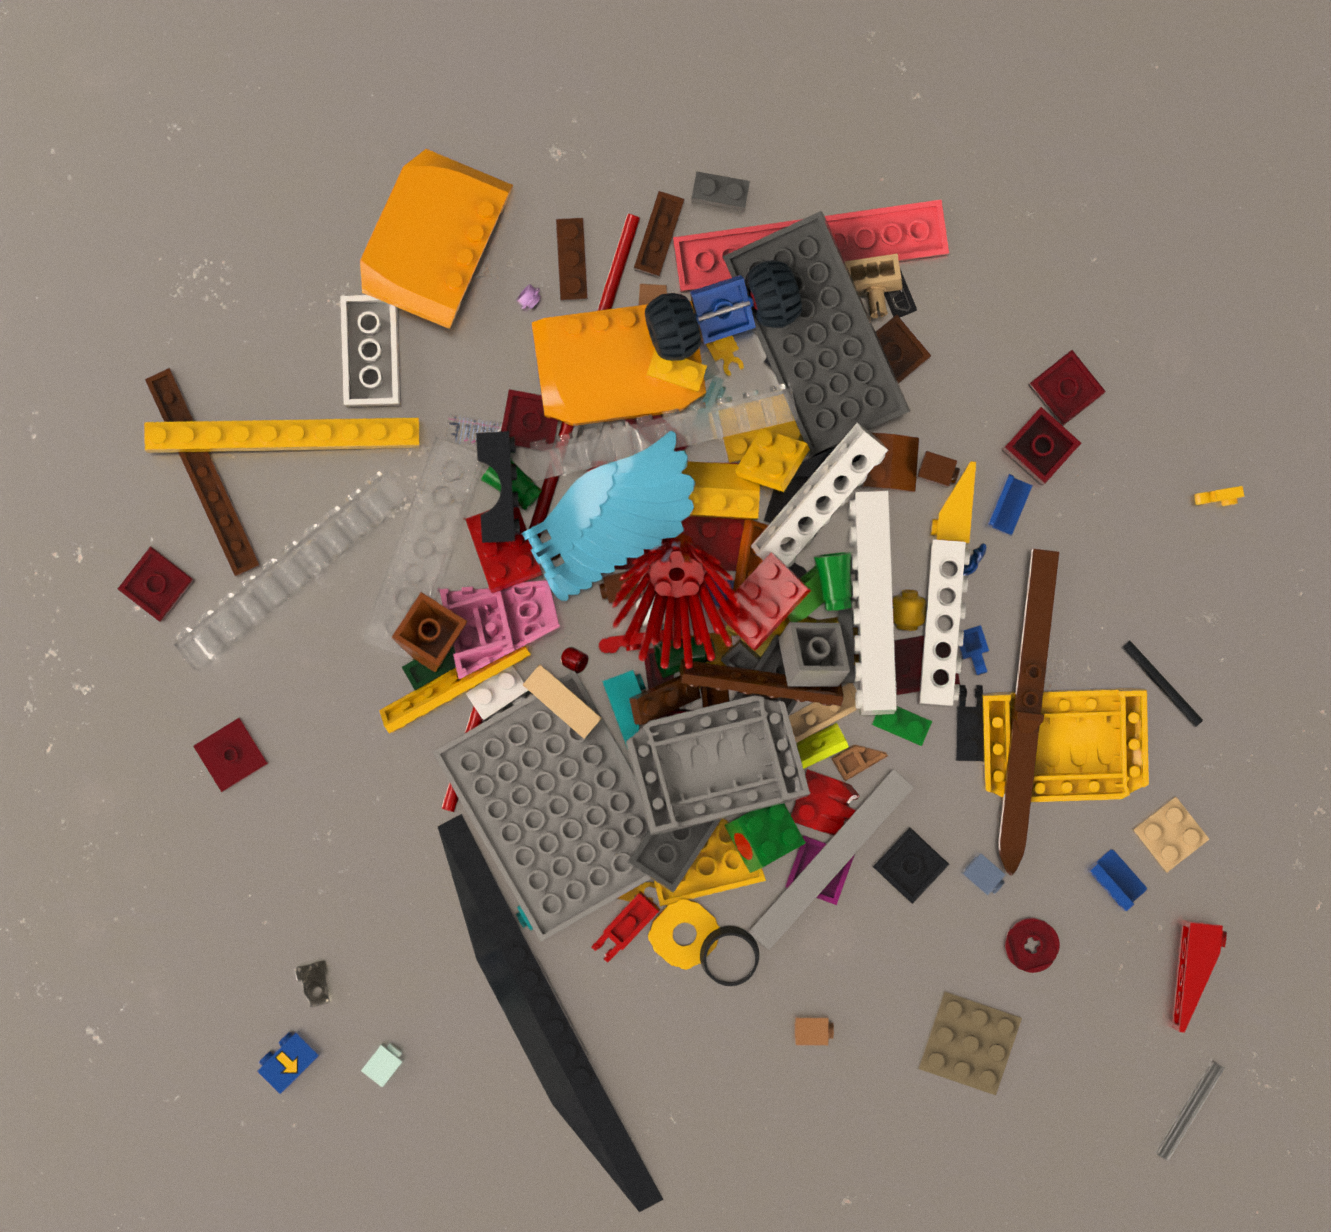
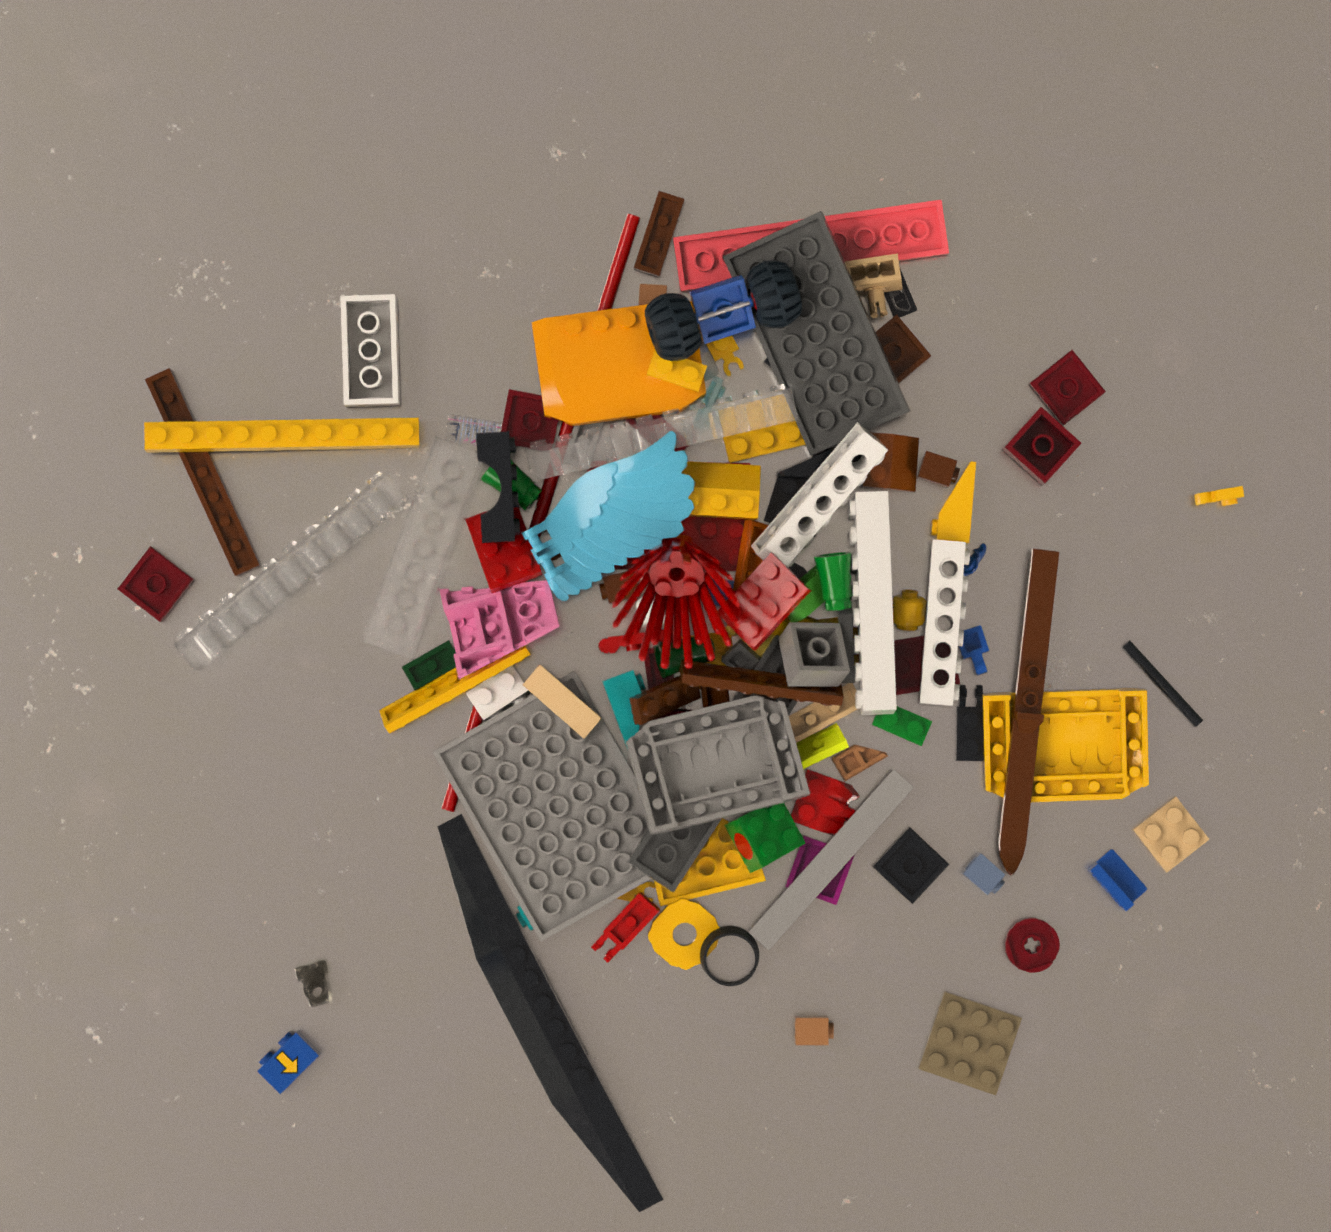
(230, 754): dark red plate -> none
(383, 1064): light aqua brick -> none
(429, 631): dark orange slope -> none
(432, 236): light orange slope -> none
(529, 297): lavender plate -> none
(571, 259): reddish brown plate -> none
(571, 657): red piece -> none
(720, 191): dark grey brick -> none
(772, 460): yellow plate -> none
(1009, 505): blue panel -> none
(1190, 1111): dark grey piece -> none
(1198, 955): red slope -> none

